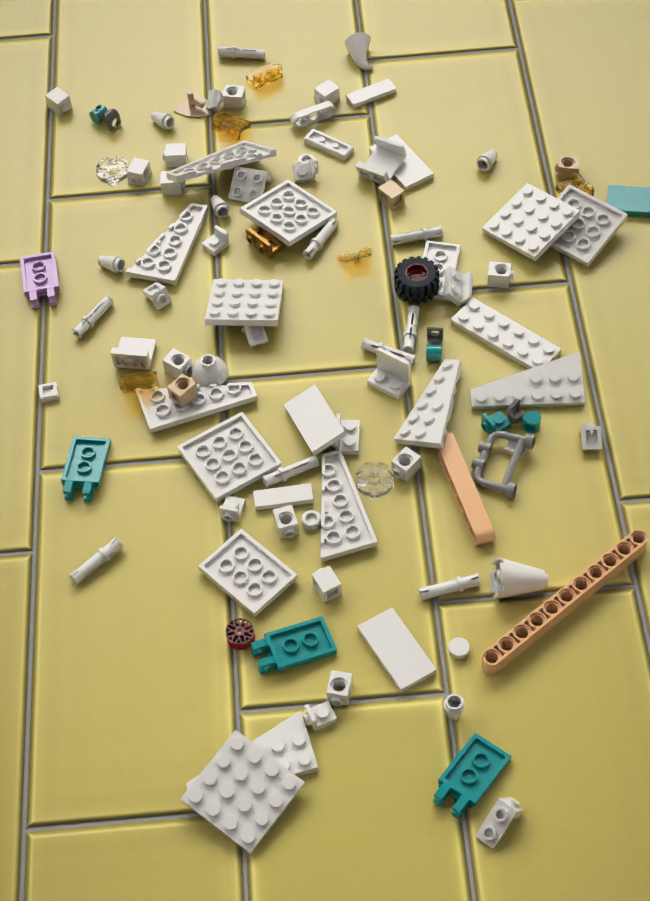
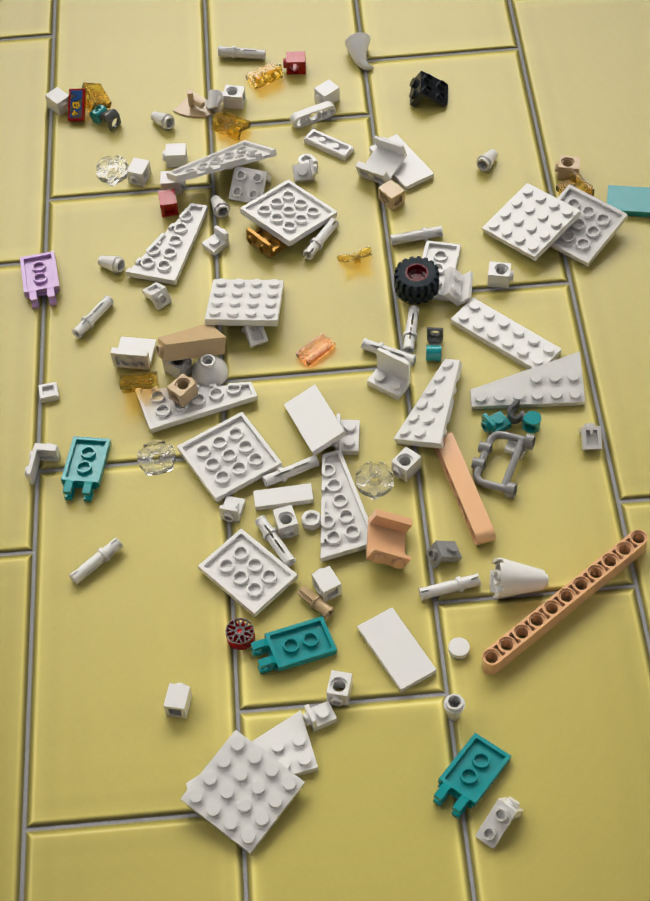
(41, 452): none -> white bracket
(77, 105): none -> tile
(95, 96): none -> clear yellow bracket
(156, 467): none -> clear plate
(168, 203): none -> brick
(177, 700): none -> white brick
(191, 343): none -> tan slope
(264, 527): none -> white pin
(295, 62): none -> brick
(313, 348): none -> clear orange tile
(316, 602): none -> tan axle
(371, 93): white tile -> none
(387, 539): none -> light nougat panel
(428, 87): none -> black bracket
(443, 552): none -> light grey bracket

